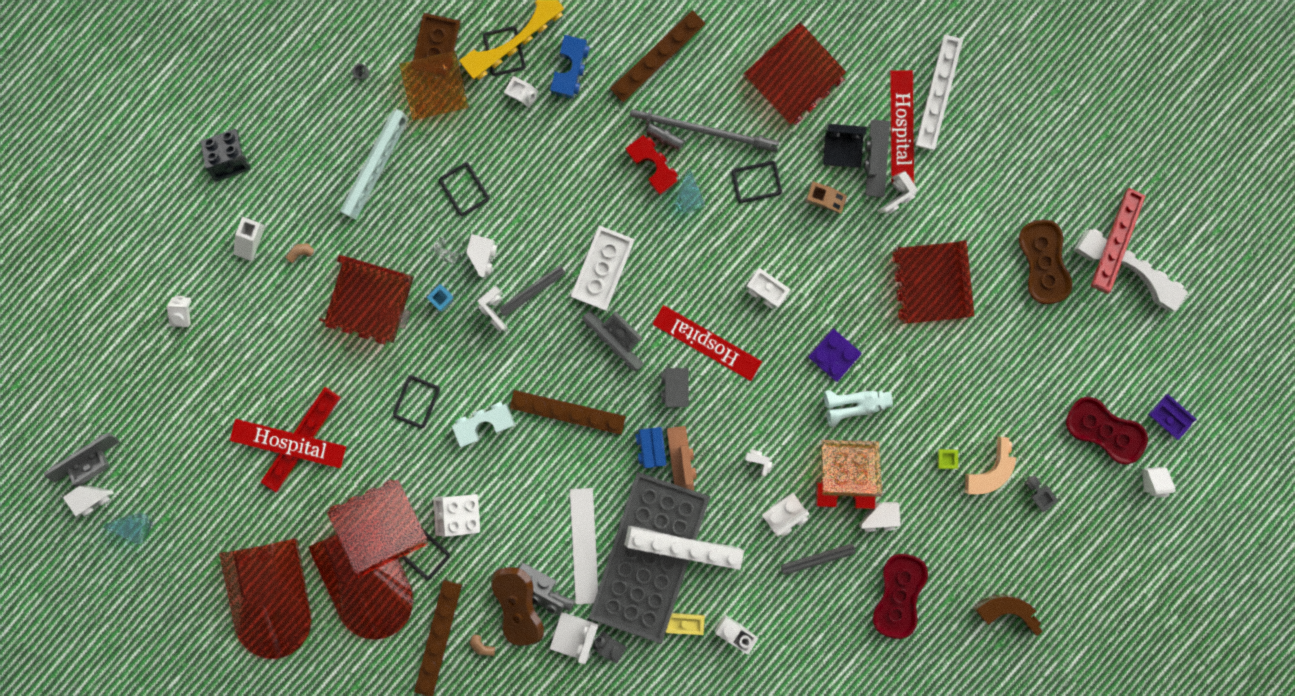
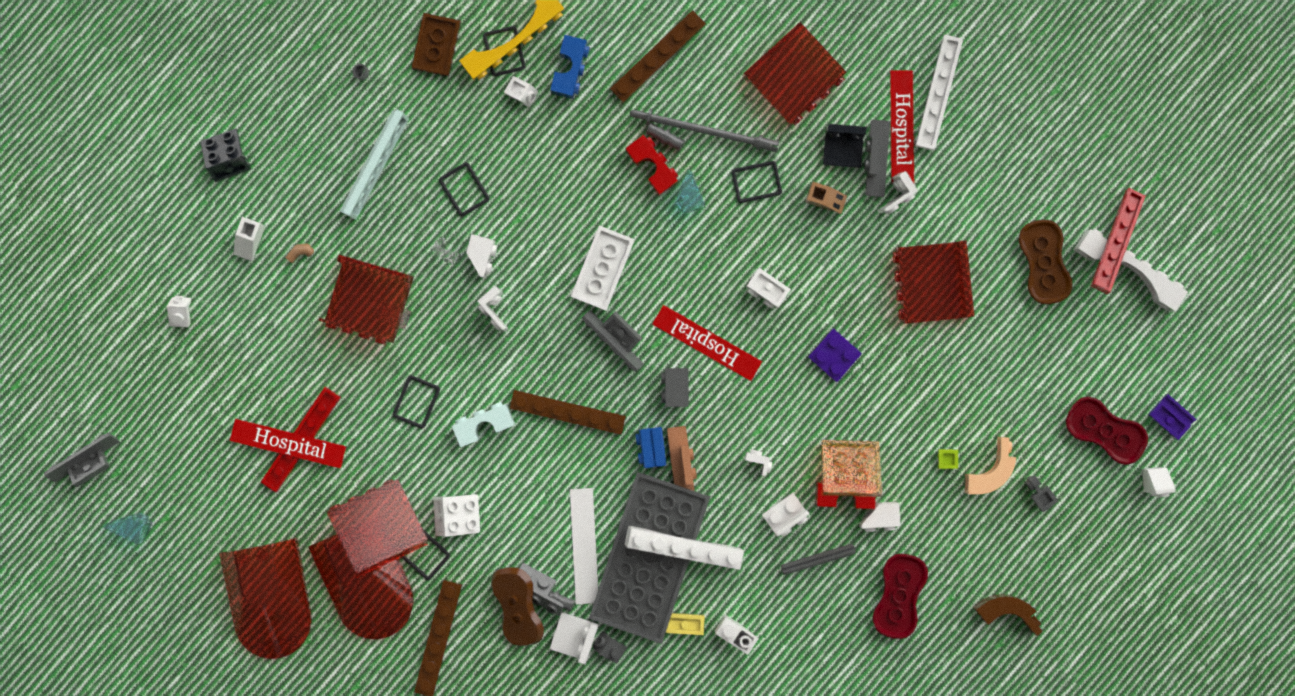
(85, 498): white slope -> none
(434, 85): clear orange plate -> none
(441, 298): dark azure brick -> none
(479, 648): medium nougat arm -> none
(532, 290): dark grey axle -> none
(867, 403): light aqua piece -> none

